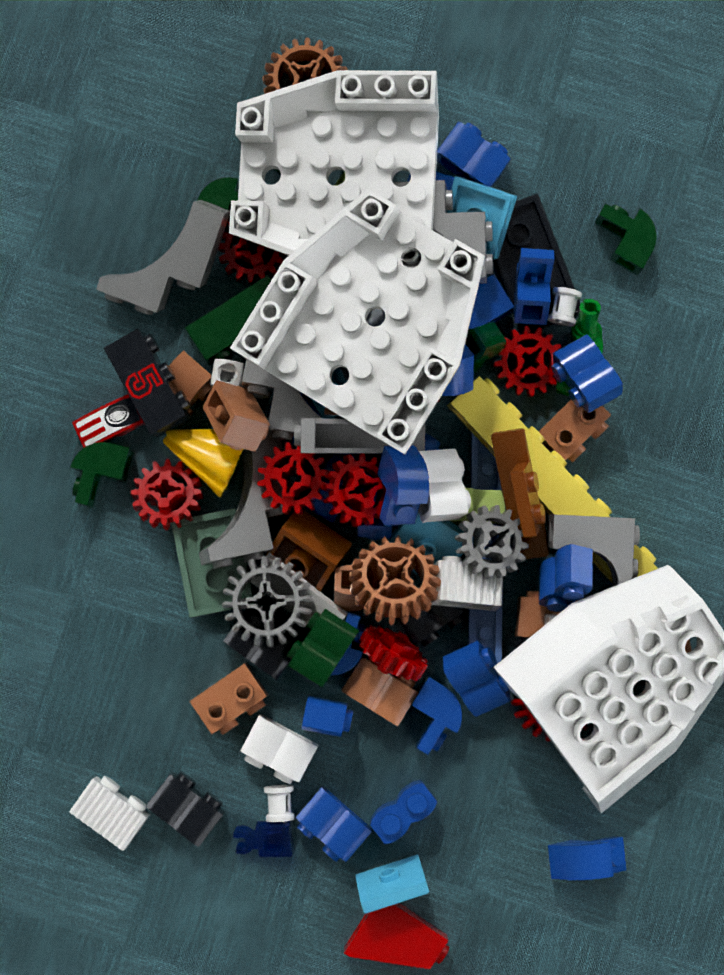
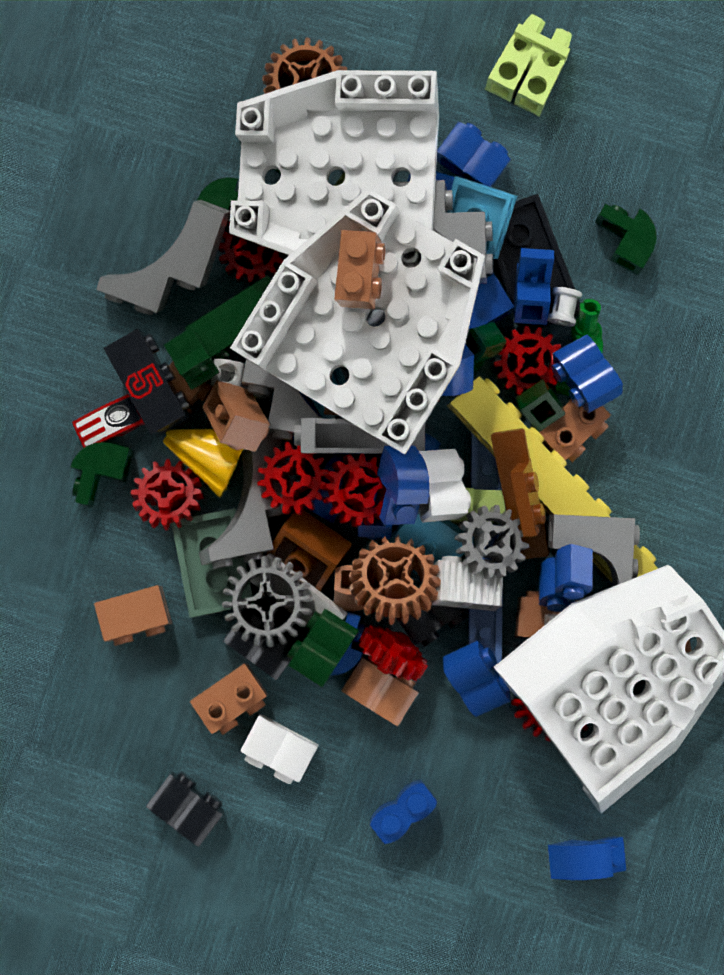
(110, 811): white brick -> none
(133, 614): none -> nougat brick
(191, 358): none -> dark green brick
(270, 839): clear blue plate -> none
(279, 803): white bush -> none
(326, 716): blue brick -> none
(333, 824): blue brick -> none
(359, 269): none -> nougat brick
(391, 884): medium azure plate -> none
(398, 938): red slope -> none
(445, 710): blue brick -> none
(533, 53): none -> yellowish green hips
(540, 405): none -> dark green plate

